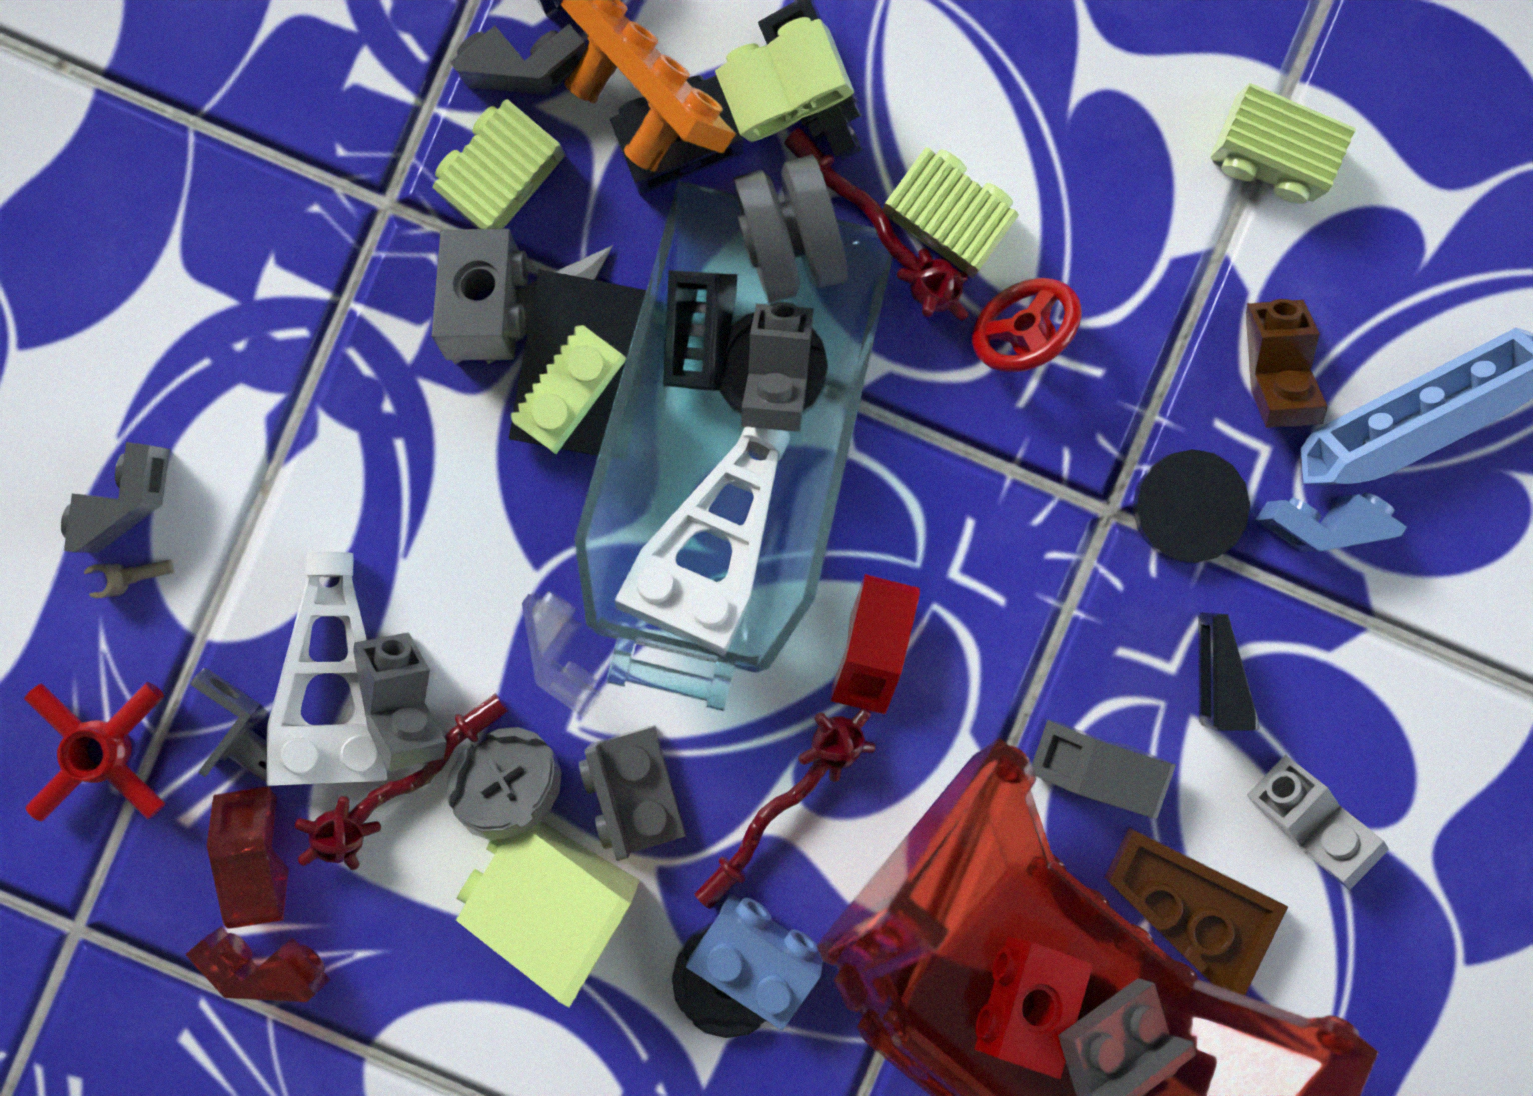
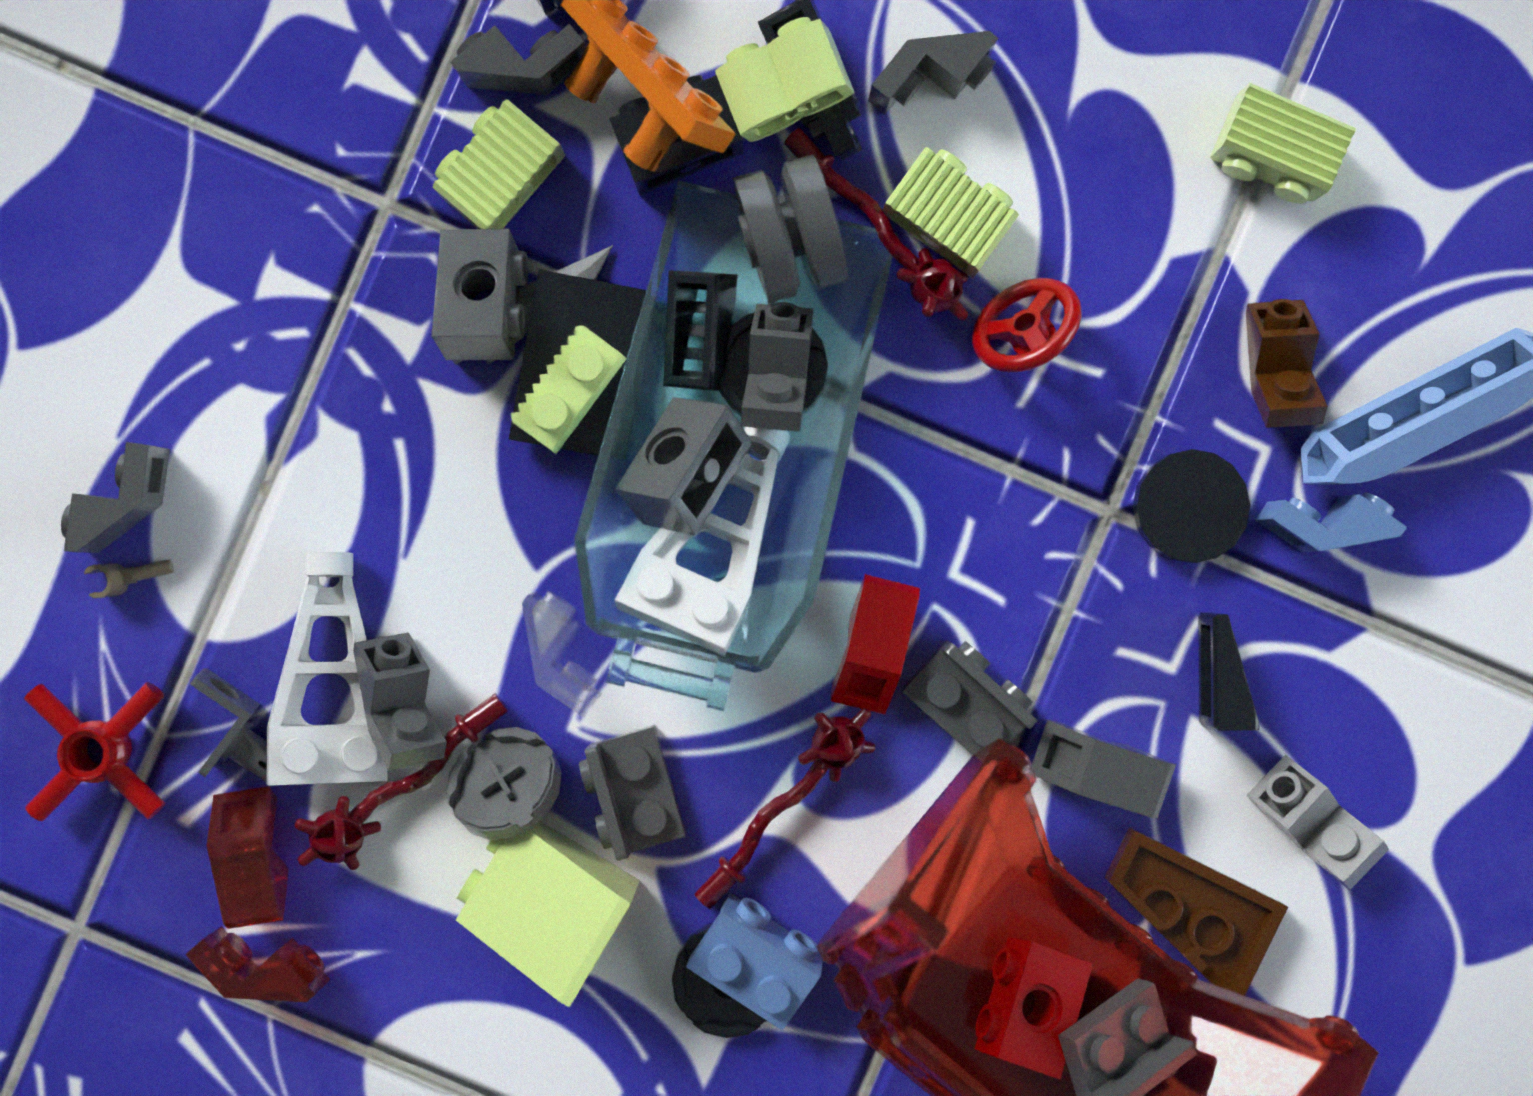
(684, 465): none -> dark grey brick
(945, 60): none -> dark grey slope
(968, 701): none -> dark grey bracket

